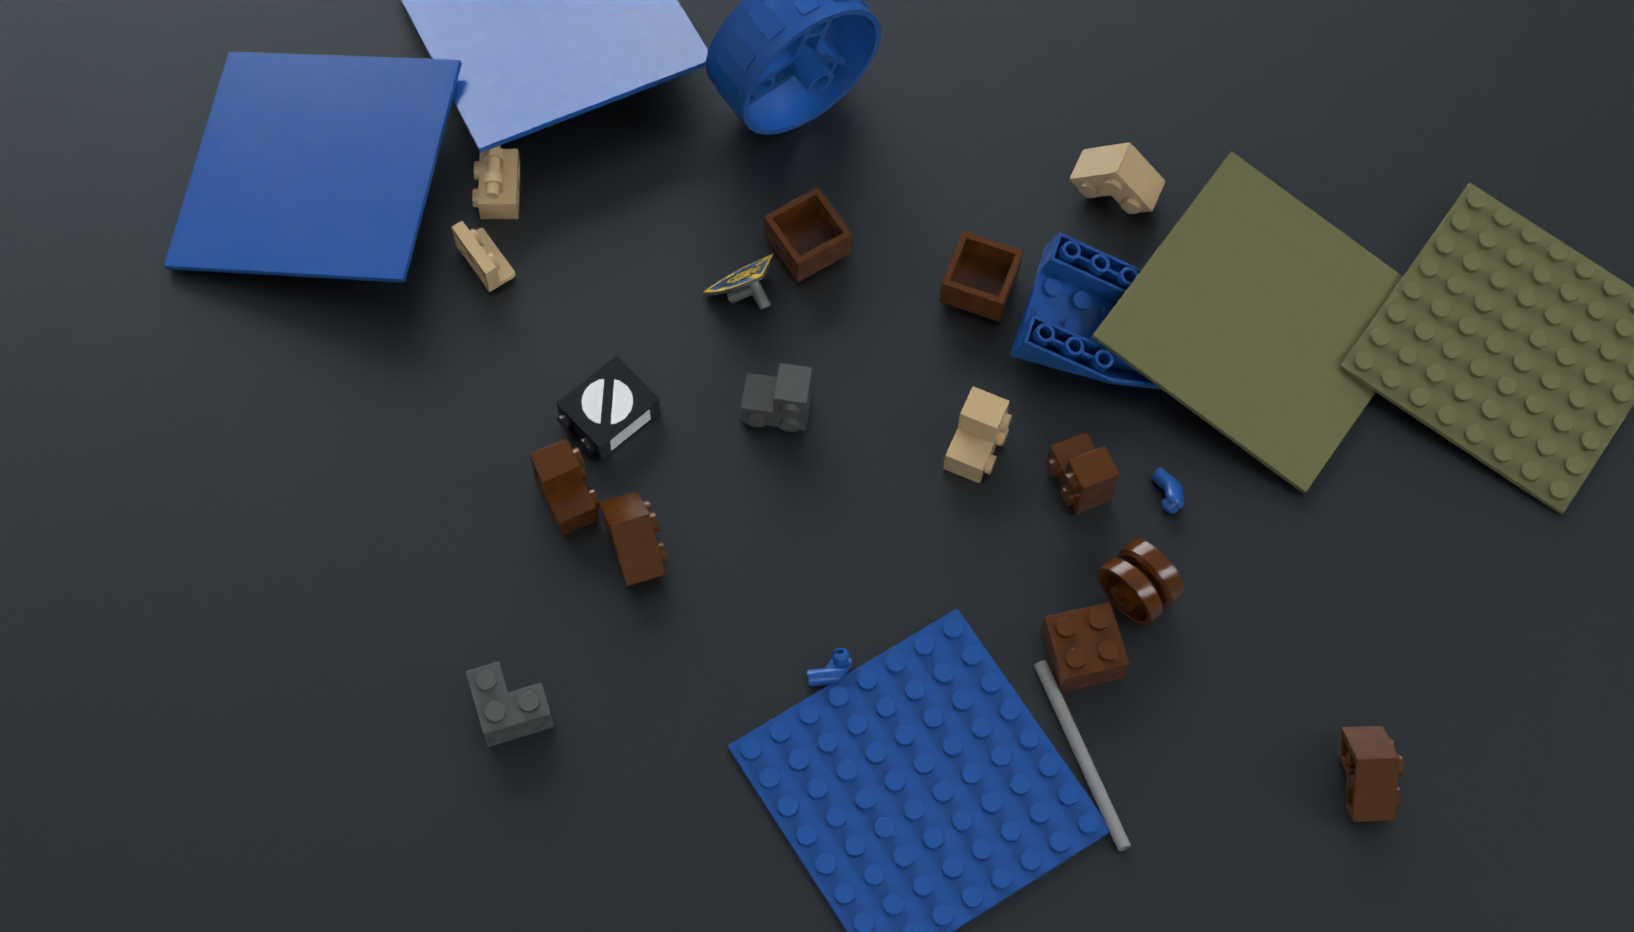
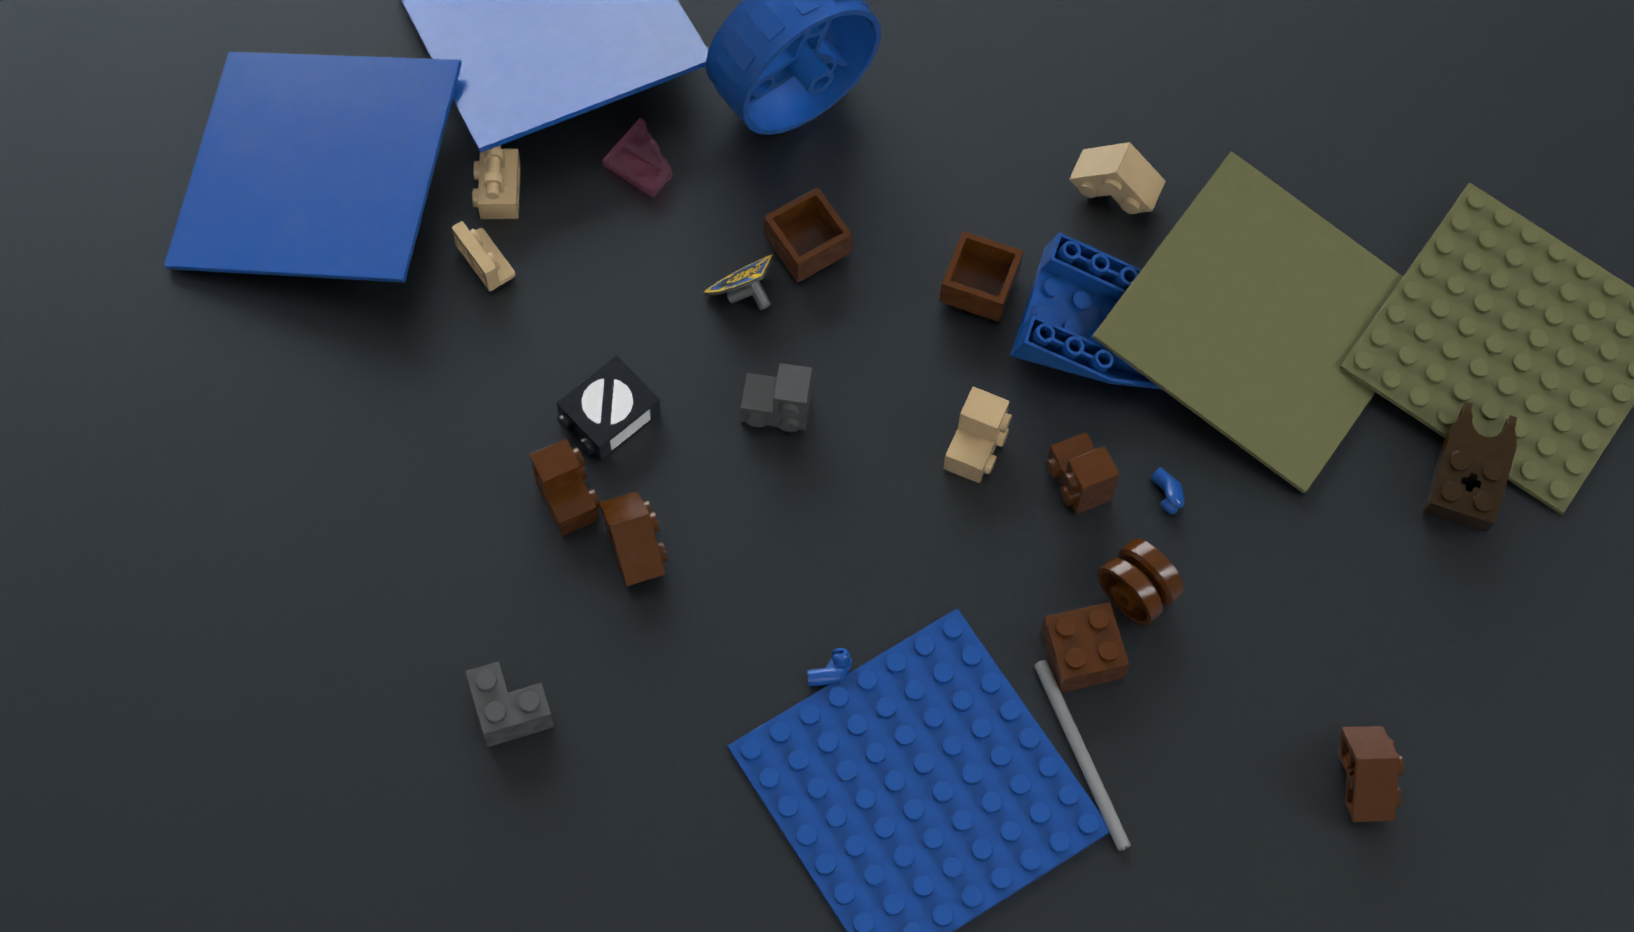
(639, 160): none -> clear pink wing
(1474, 460): none -> dark brown brick

